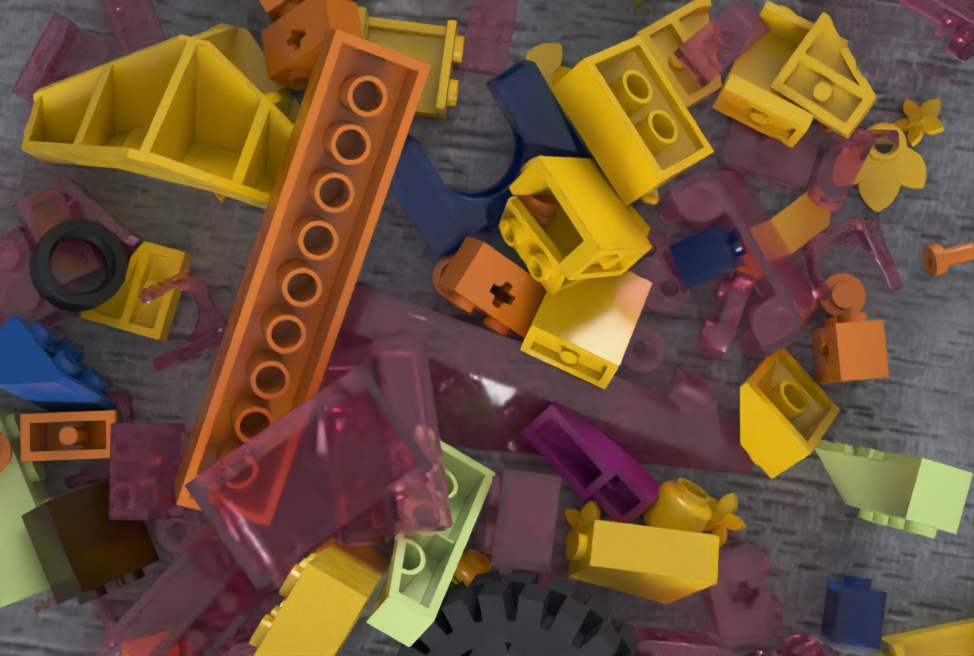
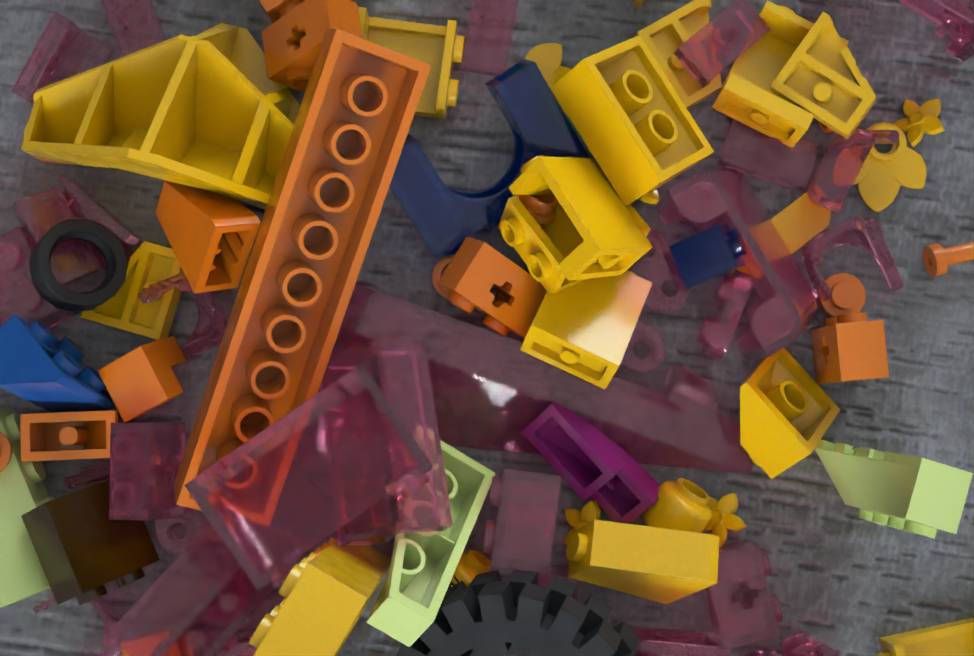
(144, 378): none -> orange piece
(207, 234): none -> orange slope
(854, 612): clear blue brick -> none

